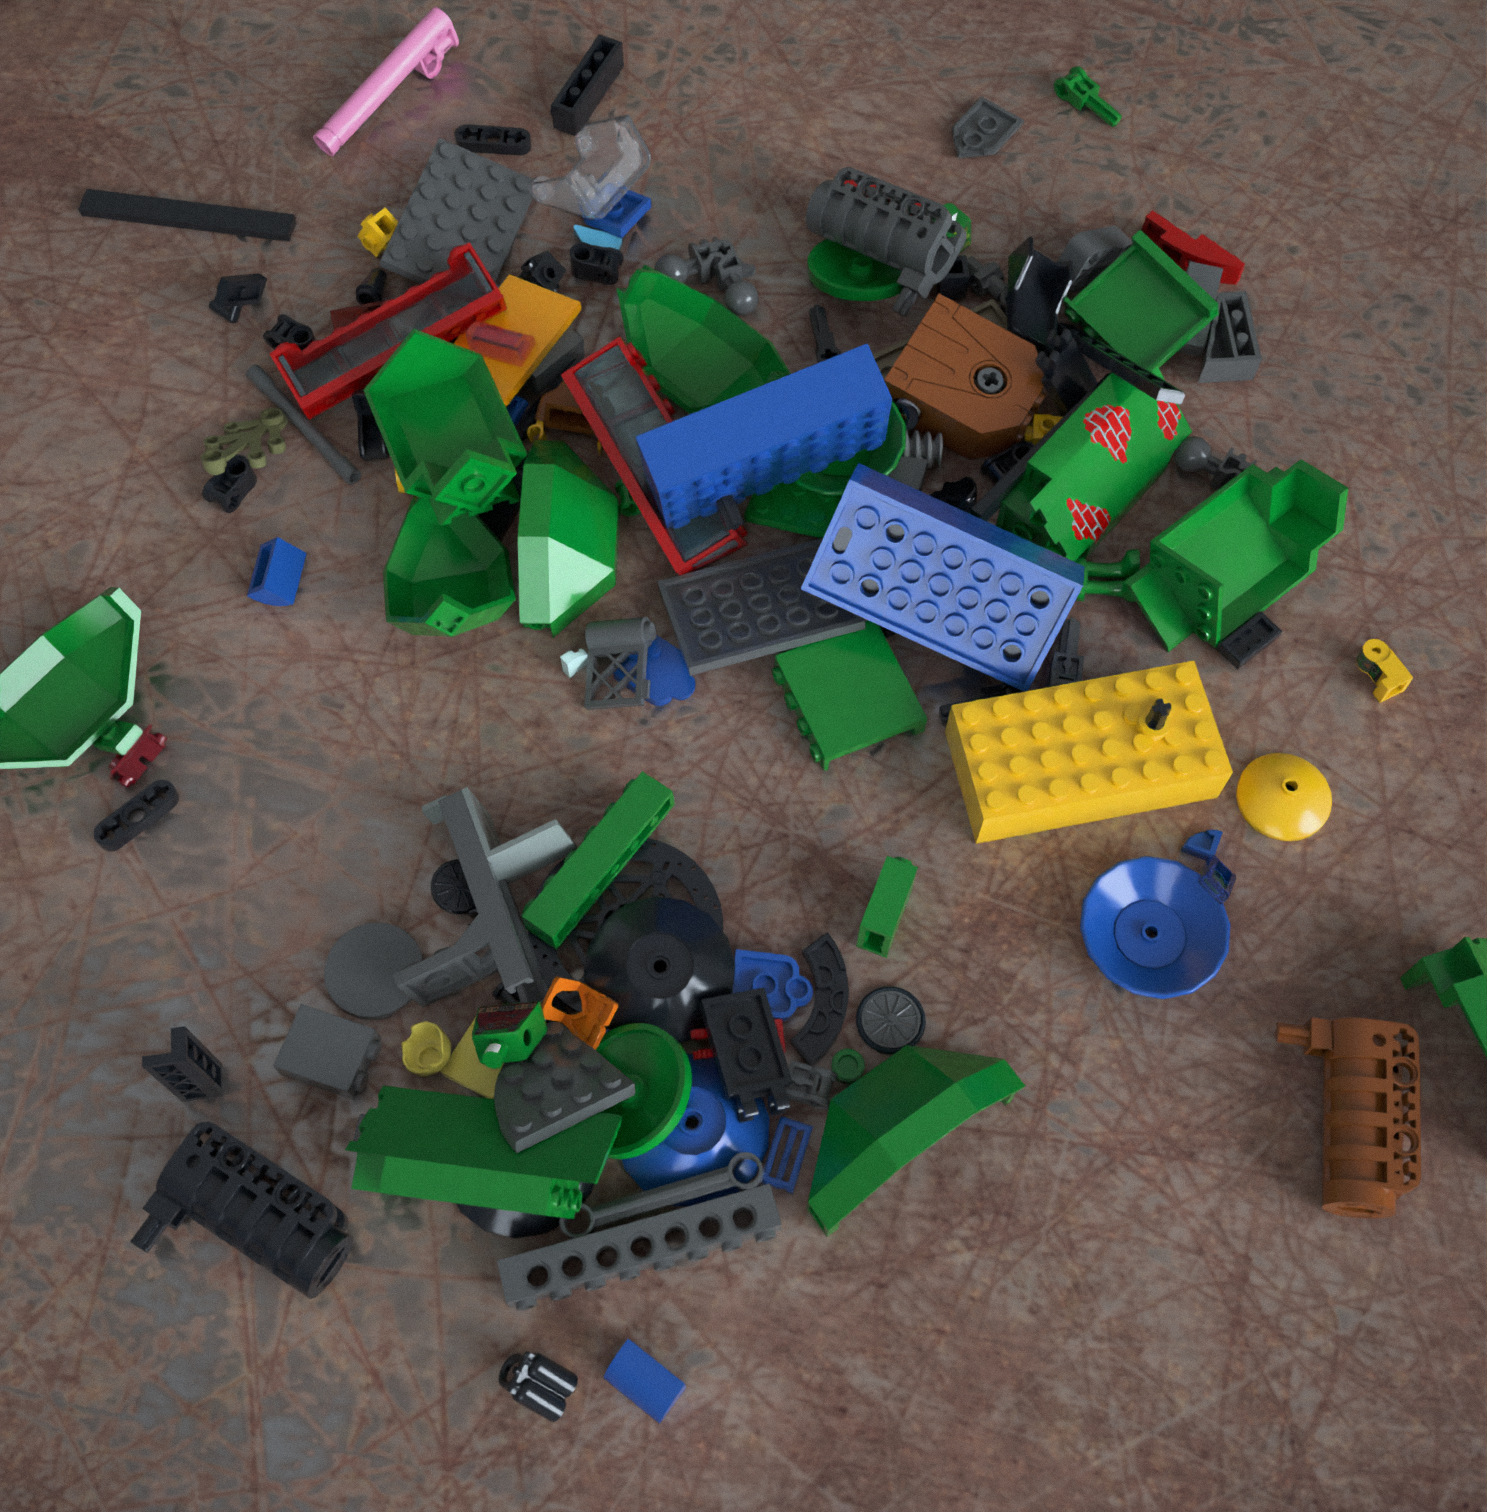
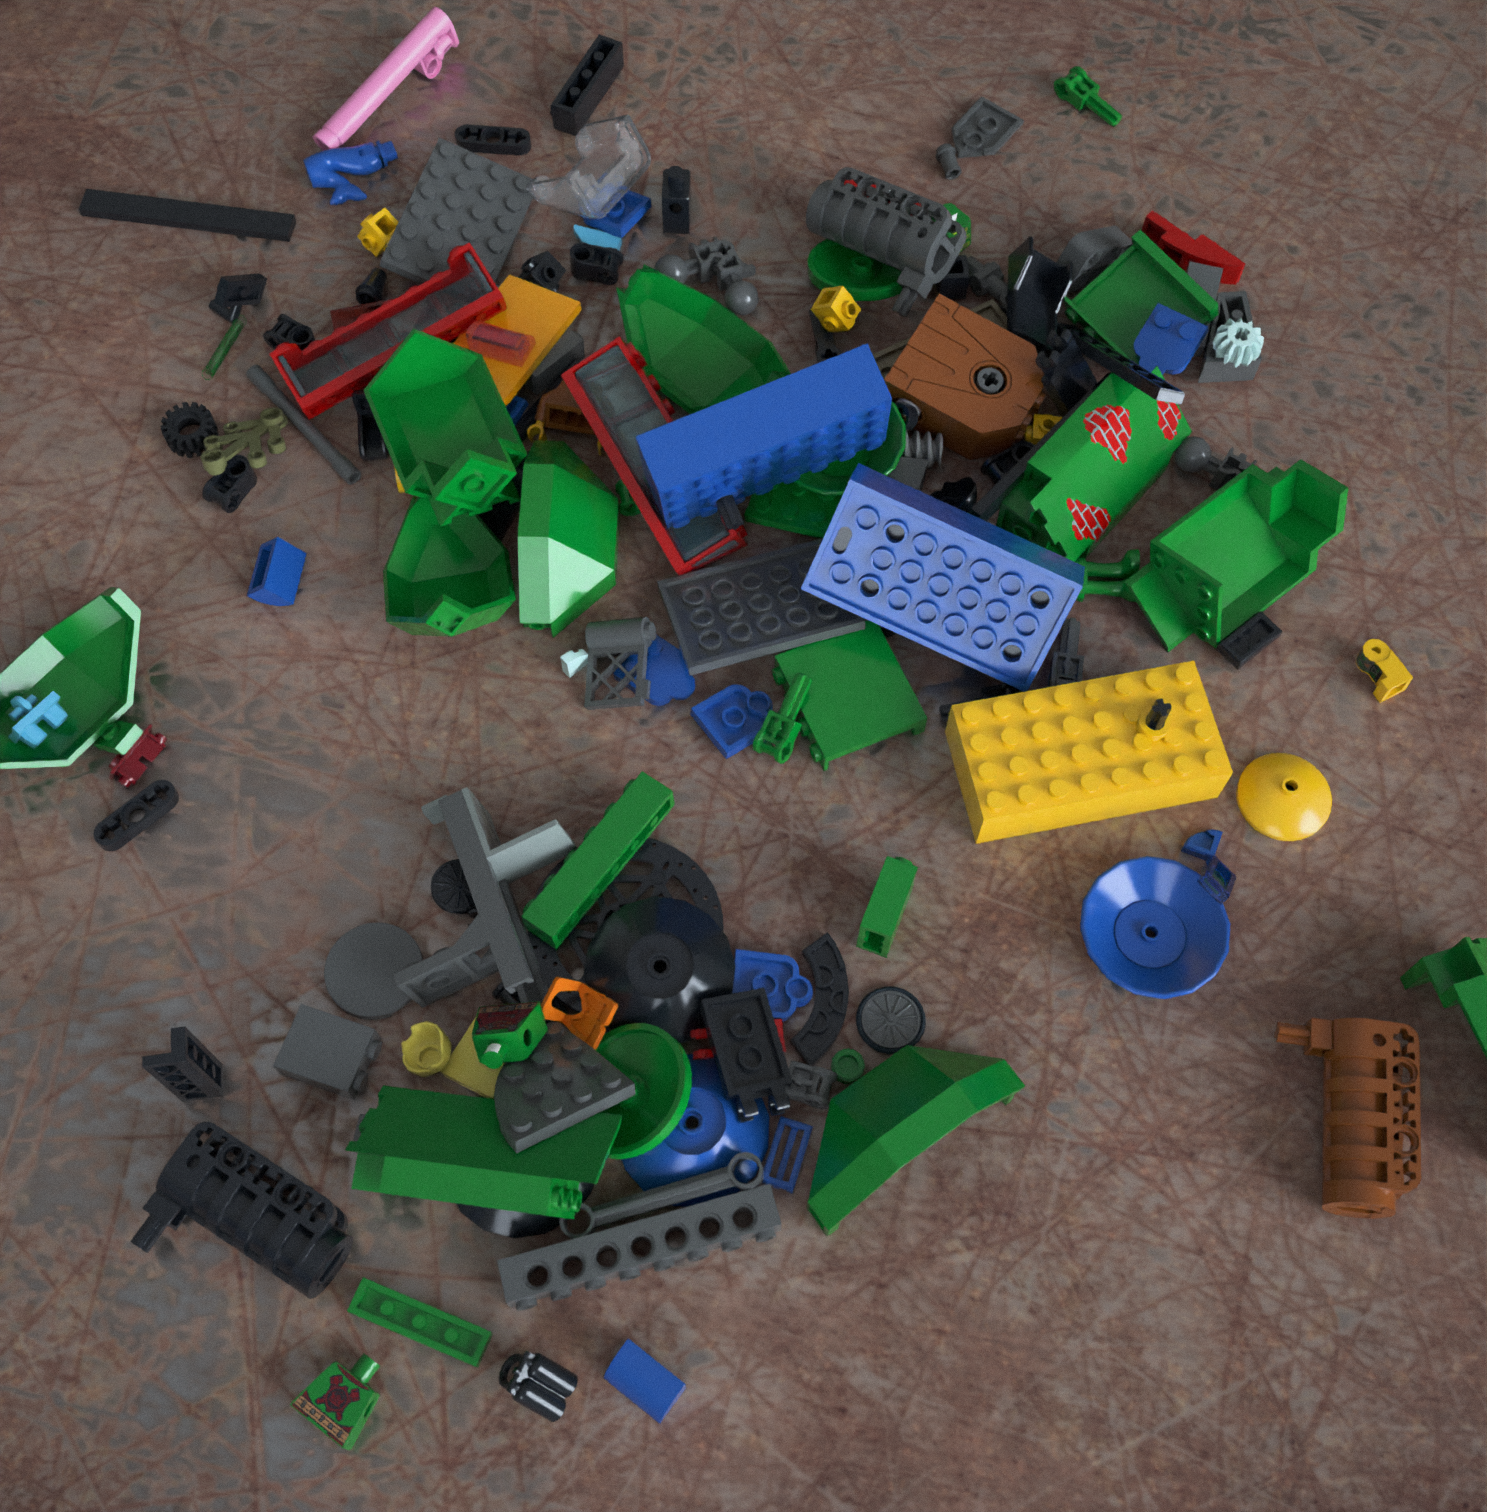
(27, 728): none -> medium azure hips
(182, 418): none -> black tyre
(226, 350): none -> green piece
(340, 1400): none -> torso
(353, 160): none -> blue piece
(420, 1322): none -> green plate
(676, 189): none -> black torso
(732, 717): none -> blue plate
(781, 726): none -> green connector
(836, 309): none -> yellow brick
(946, 156): none -> dark grey pin
(1168, 340): none -> blue plate
(1238, 342): none -> light aqua gear

